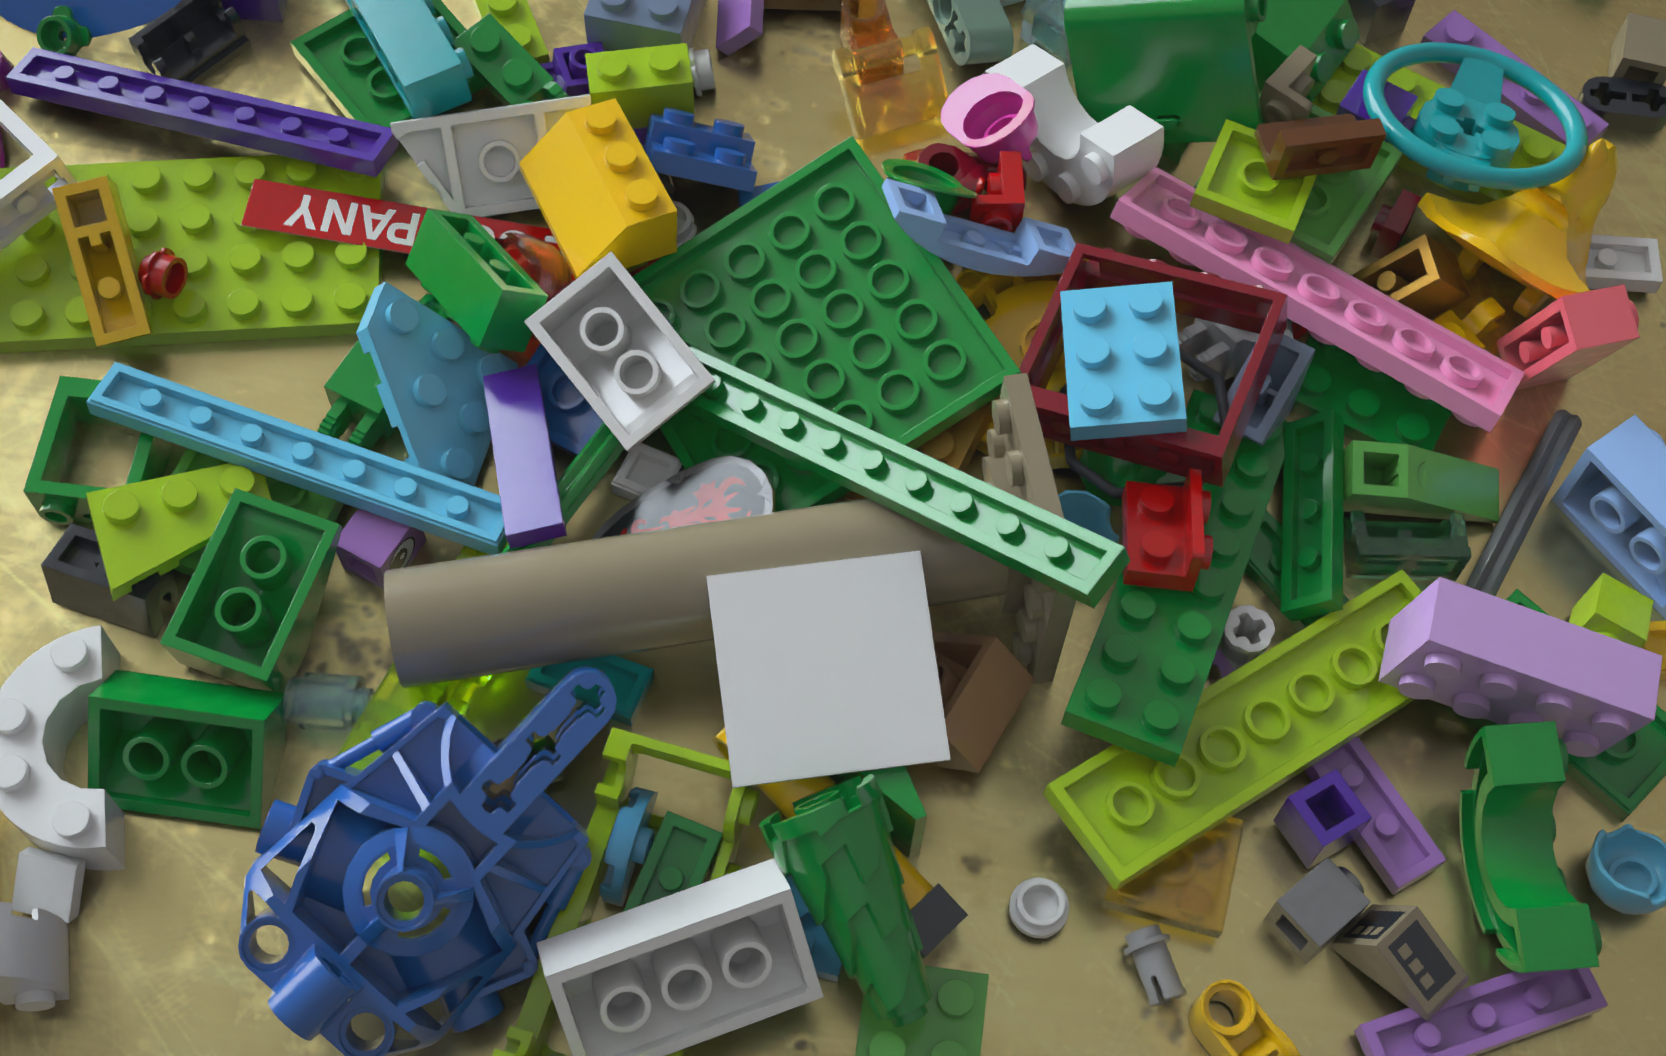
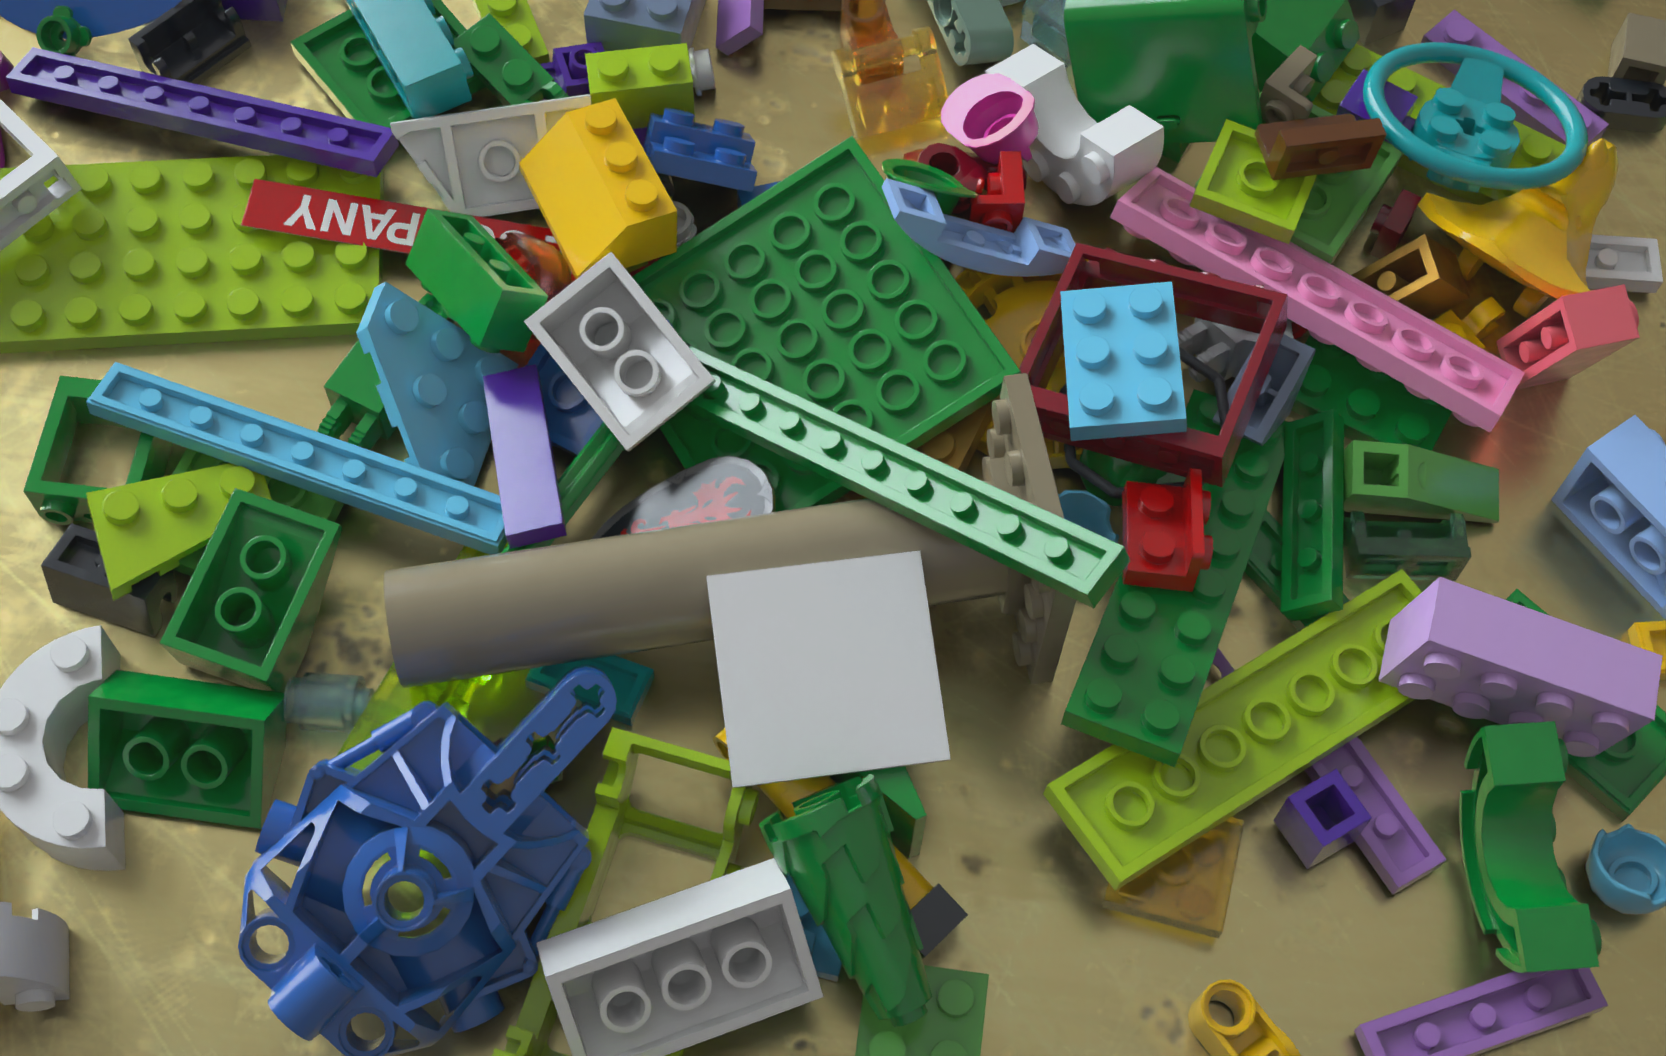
(48, 883): white tile -> none
(103, 259): yellow slope -> none
(162, 274): red plate -> none
(377, 544): medium lavender brick -> none
(628, 844): dark azure plate -> none
(642, 470): white tile -> none
(676, 860): green plate -> none
(979, 693): medium nougat slope -> none
(1039, 907): white plate -> none
(1154, 964): light grey pin -> none
(1249, 625): white bush -> none
(1318, 908): flat silver brick -> none
(1403, 956): dark tan slope -> none
(1525, 503): dark grey axle -> none
(1614, 611): lime brick -> none

